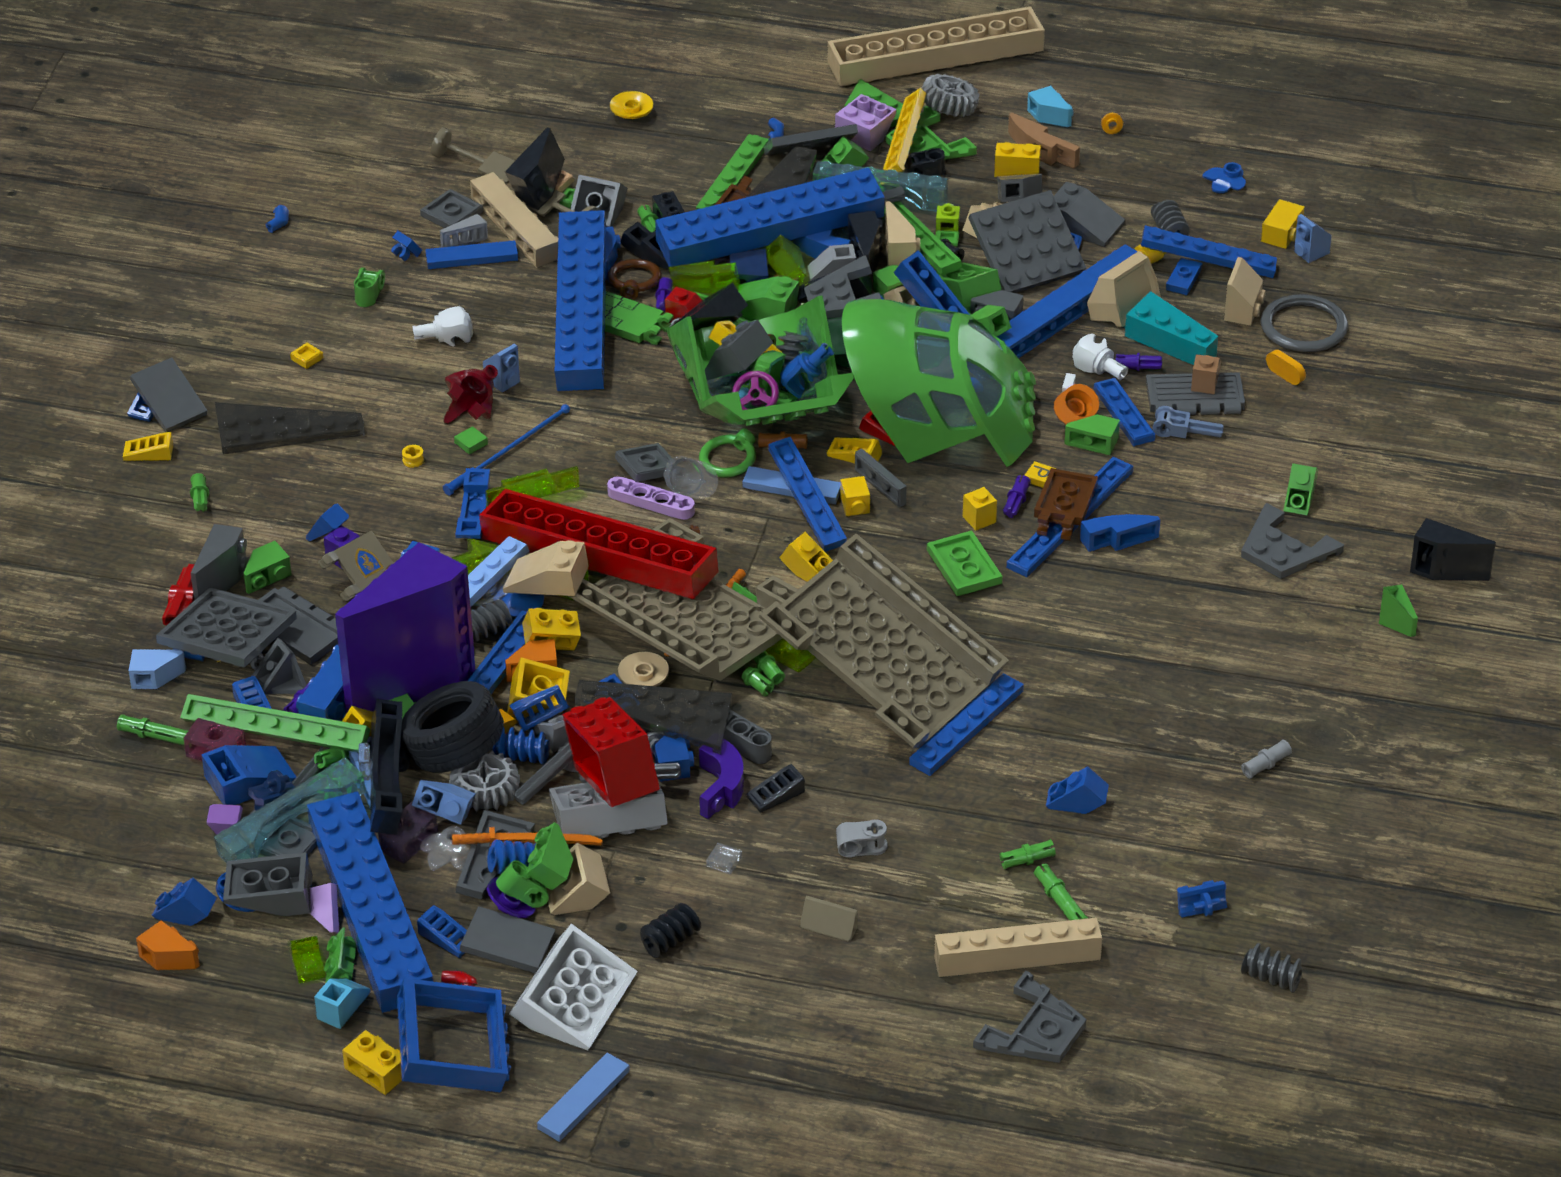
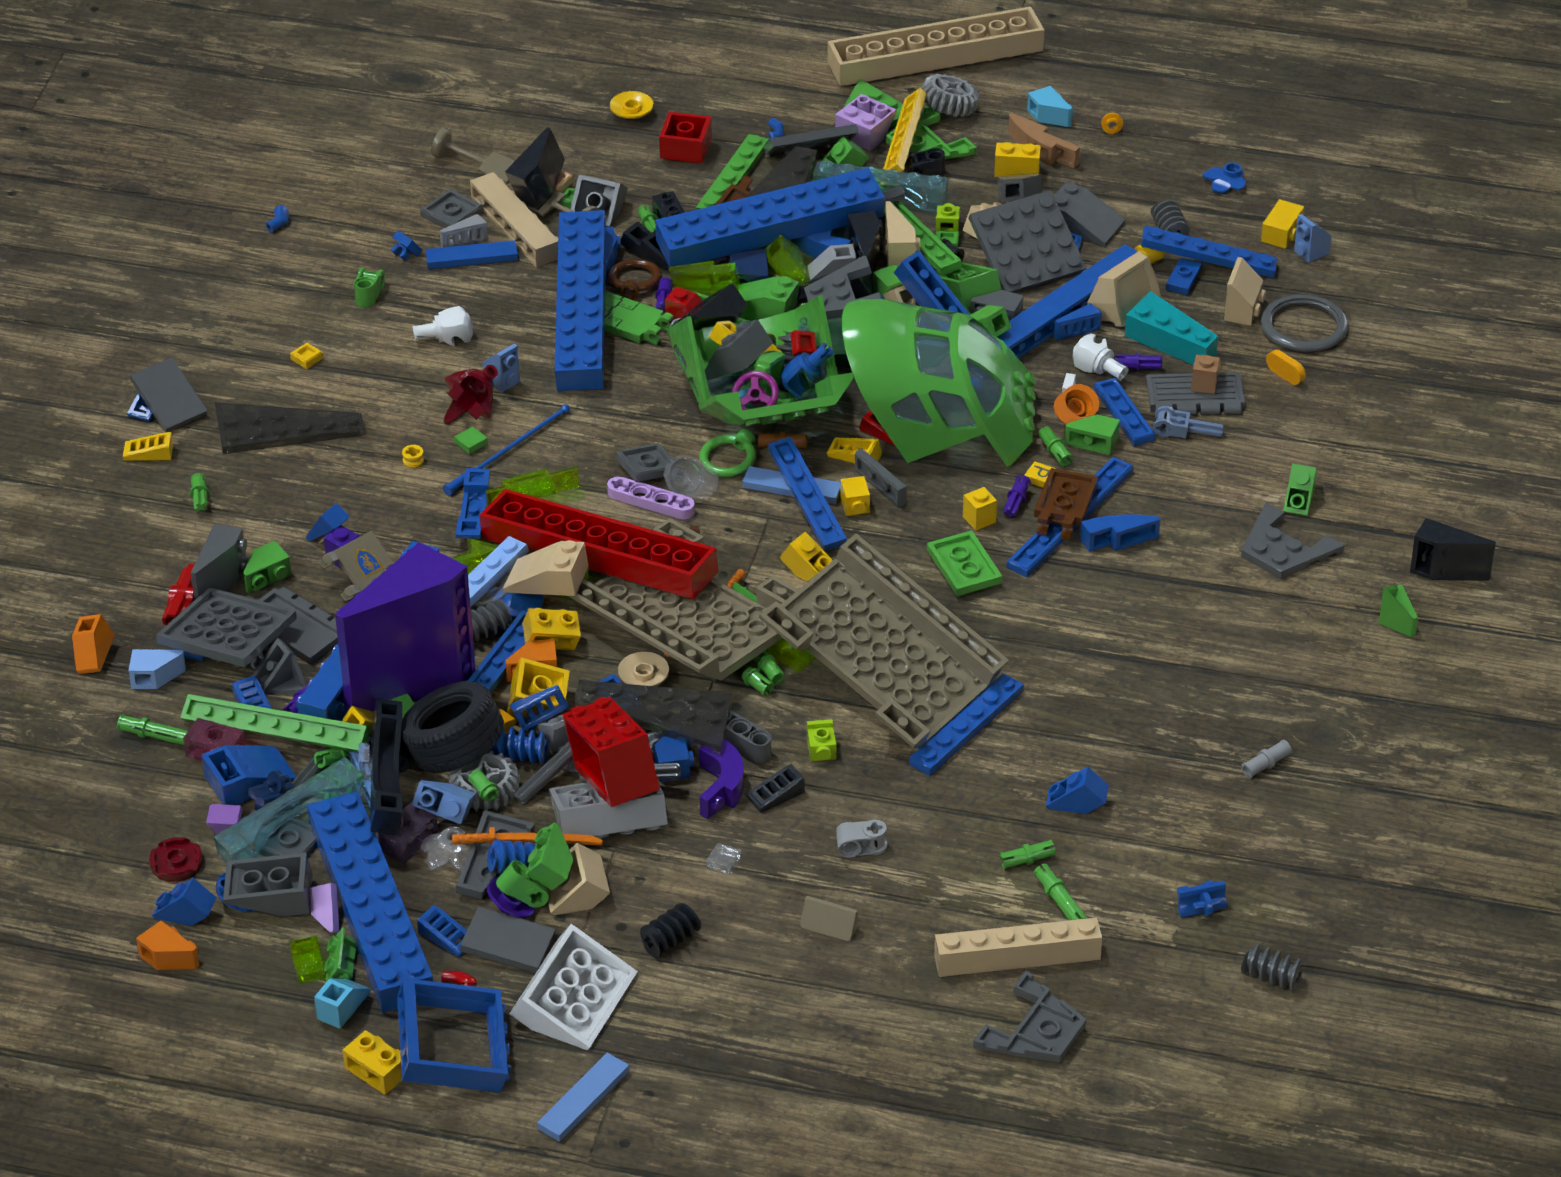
(91, 643): none -> orange slope
(176, 859): none -> dark red tile
(487, 790): none -> bright green pin
(685, 137): none -> red brick
(803, 342): none -> red tile
(821, 740): none -> lime brick
(1055, 446): none -> bright green axle
(1085, 320): none -> blue slope

